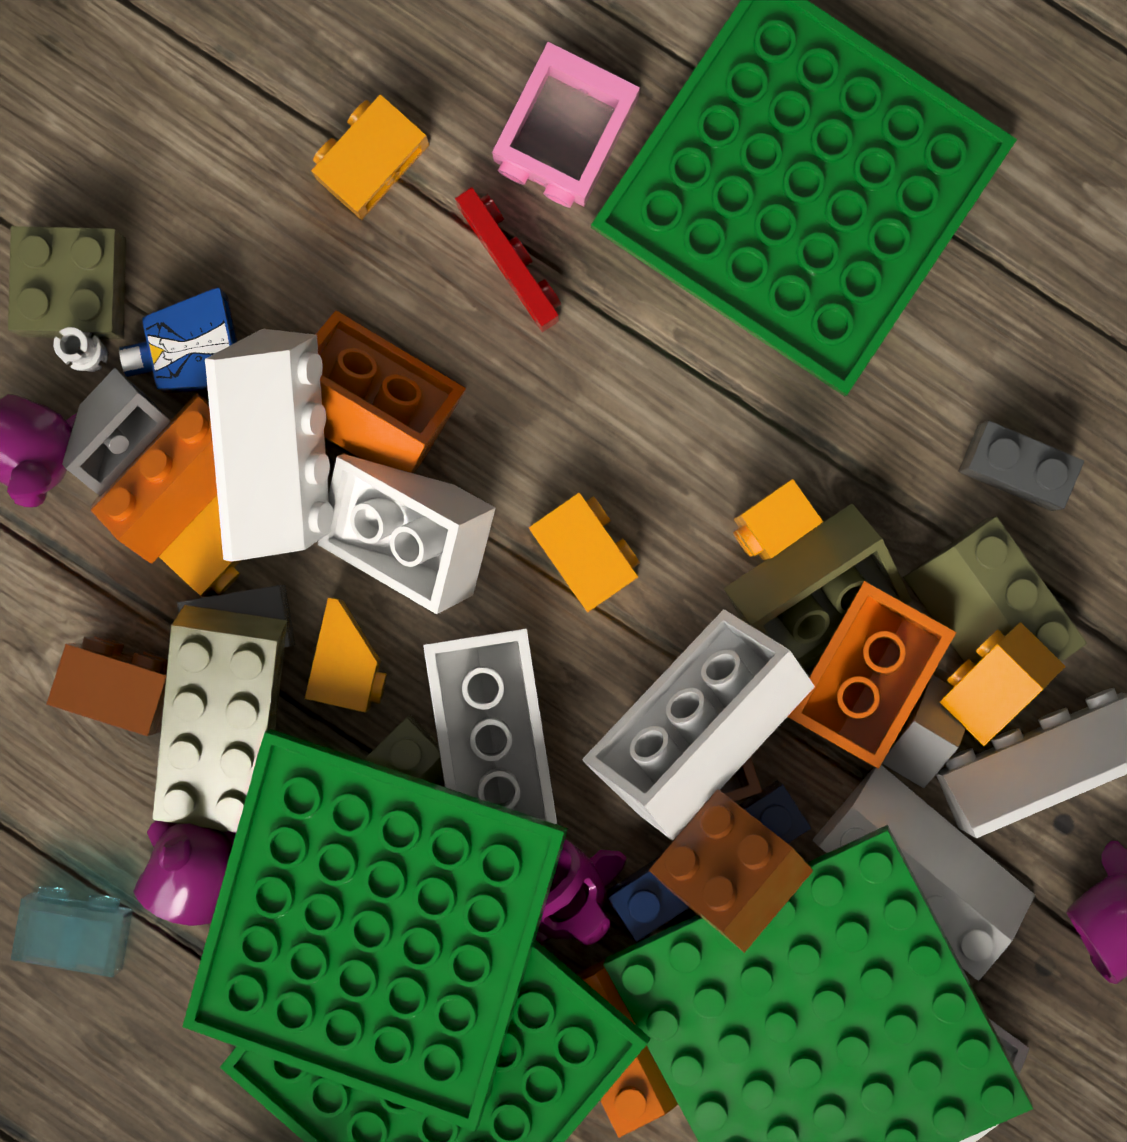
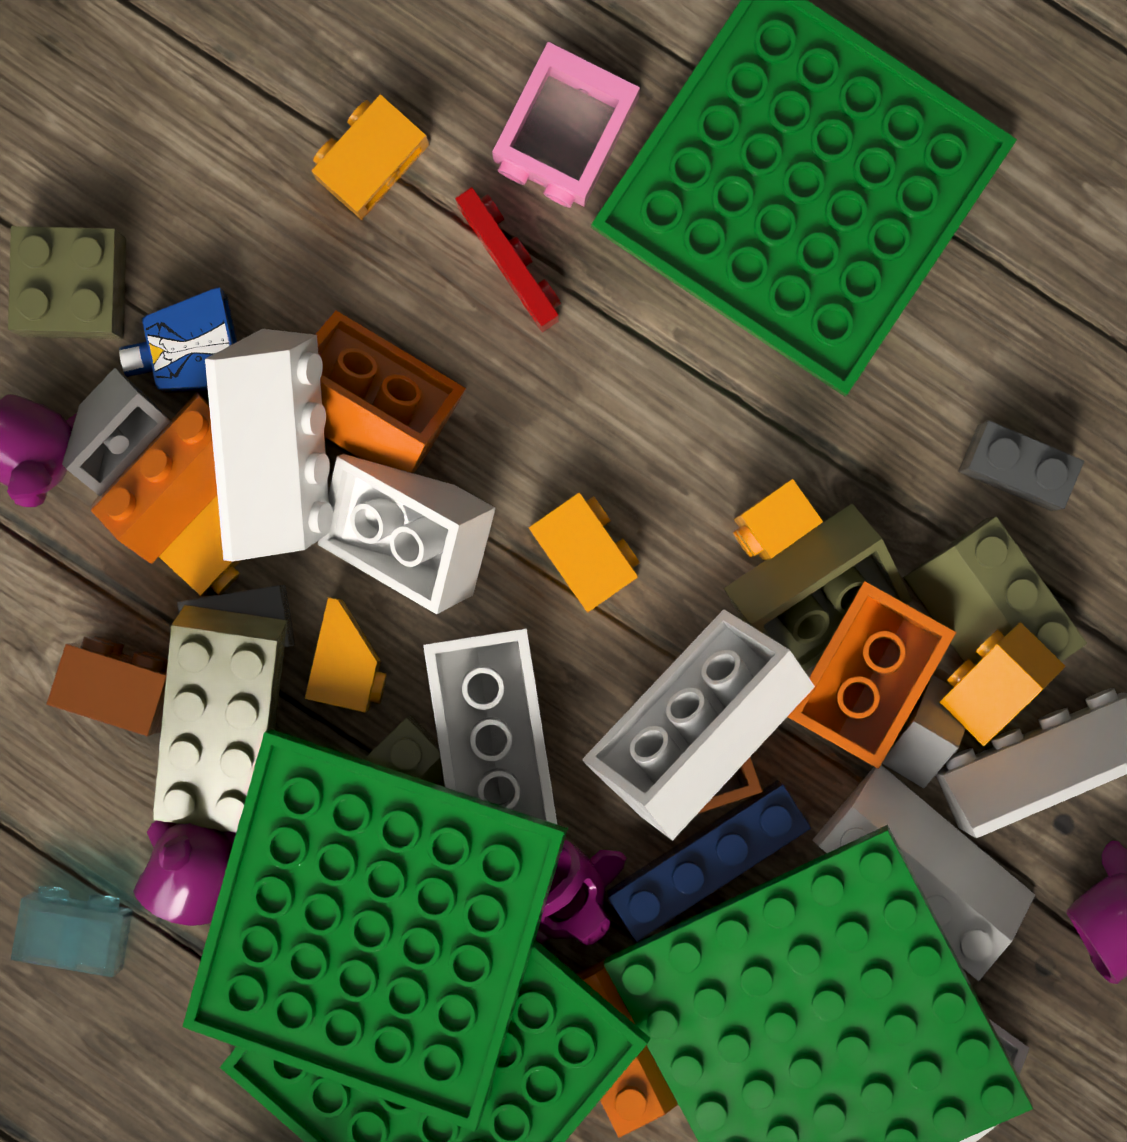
(69, 351): white pin -> none
(731, 870): dark orange brick -> none

